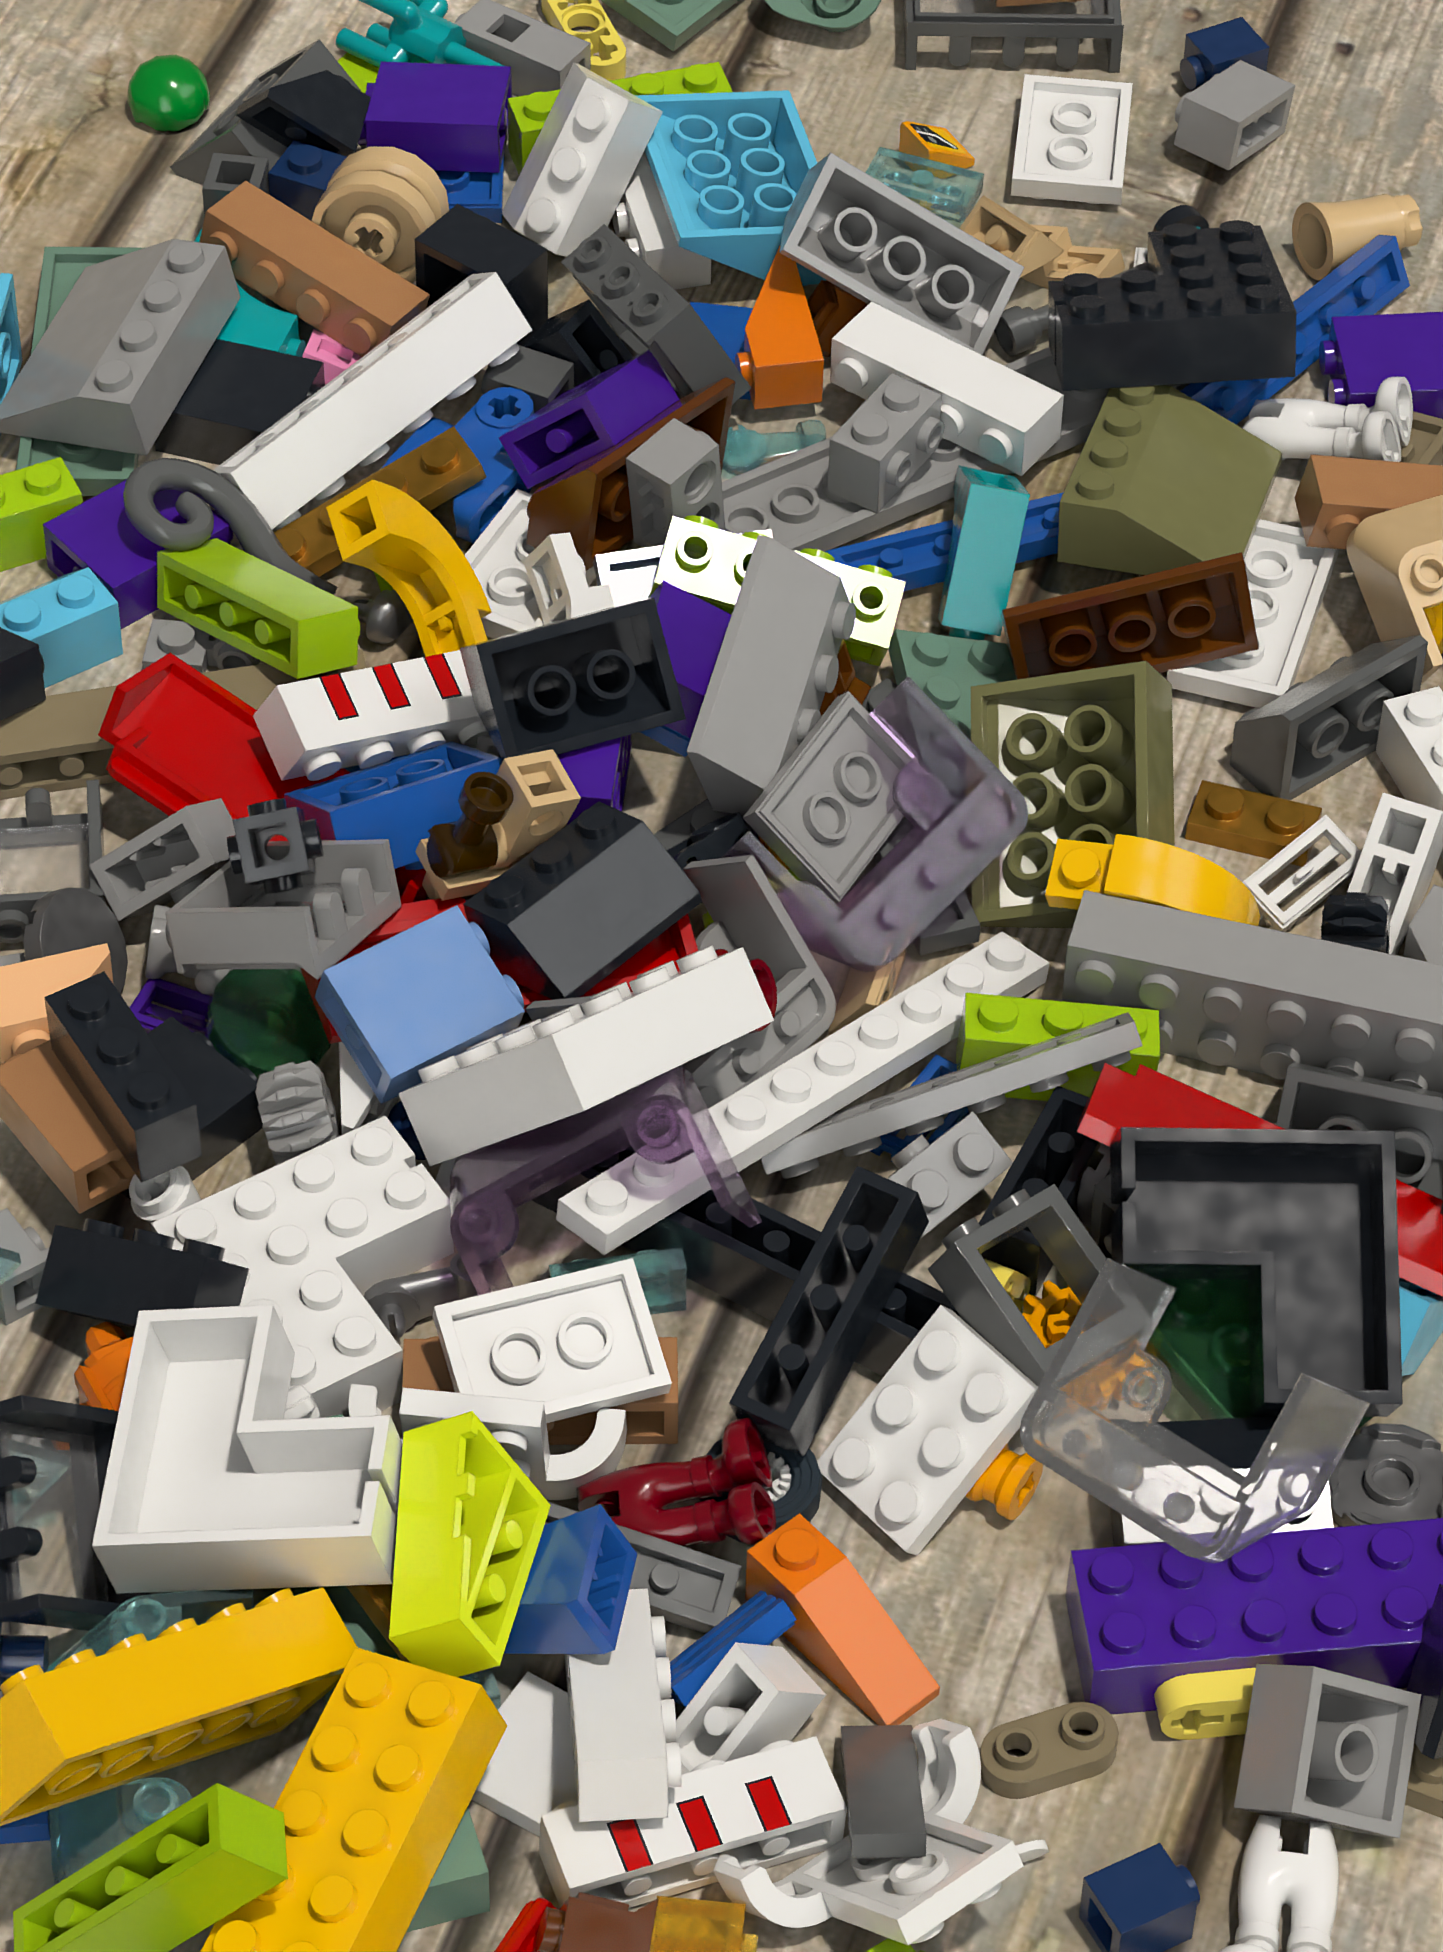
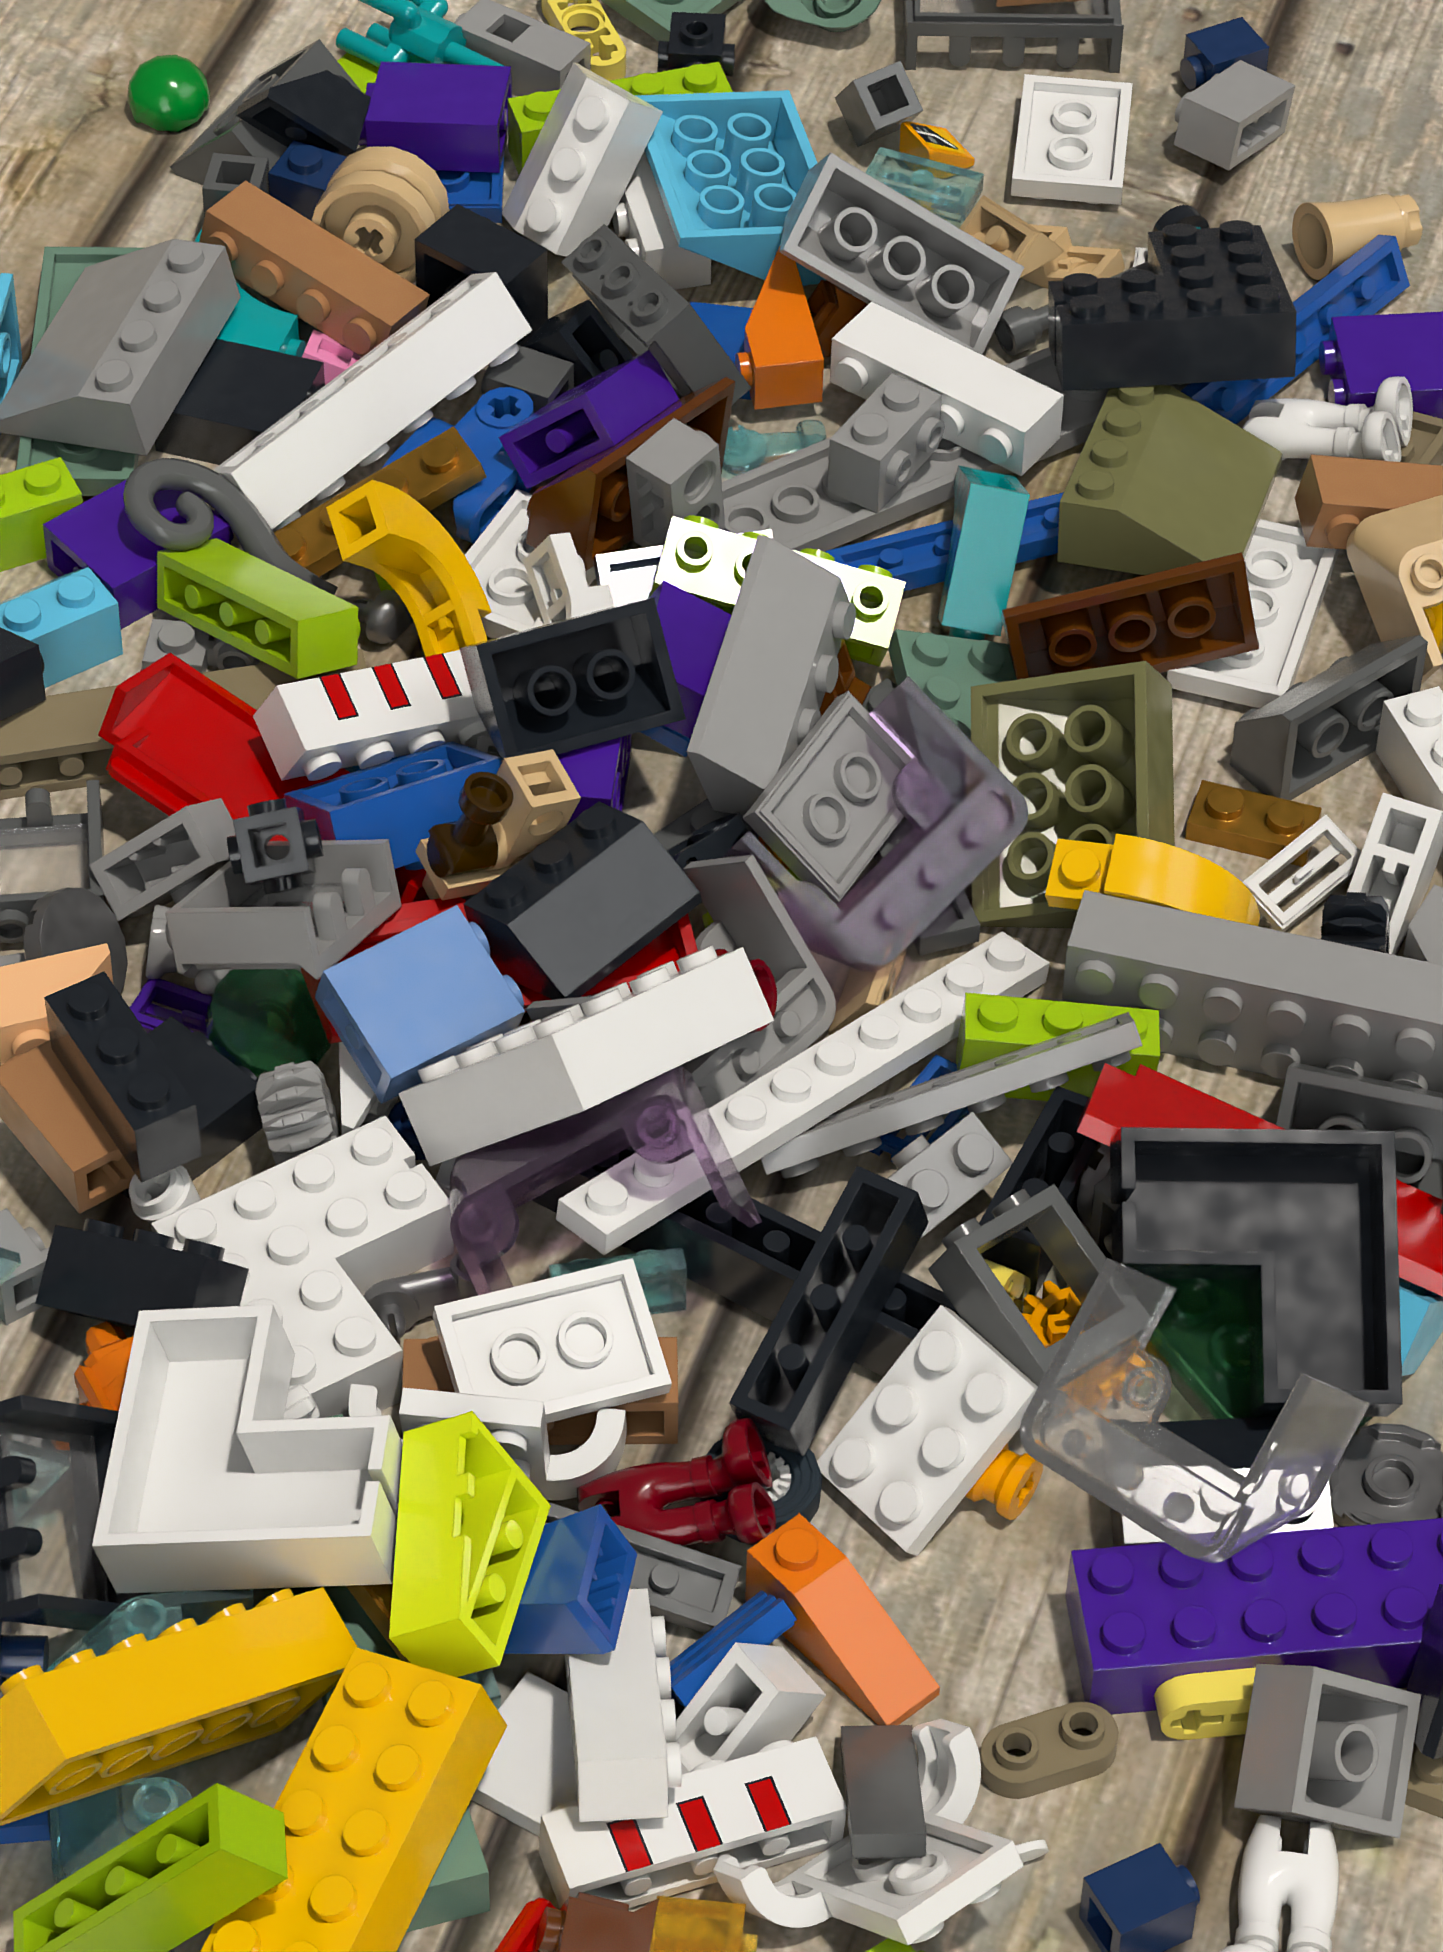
(696, 40): none -> black brick
(878, 103): none -> dark grey brick

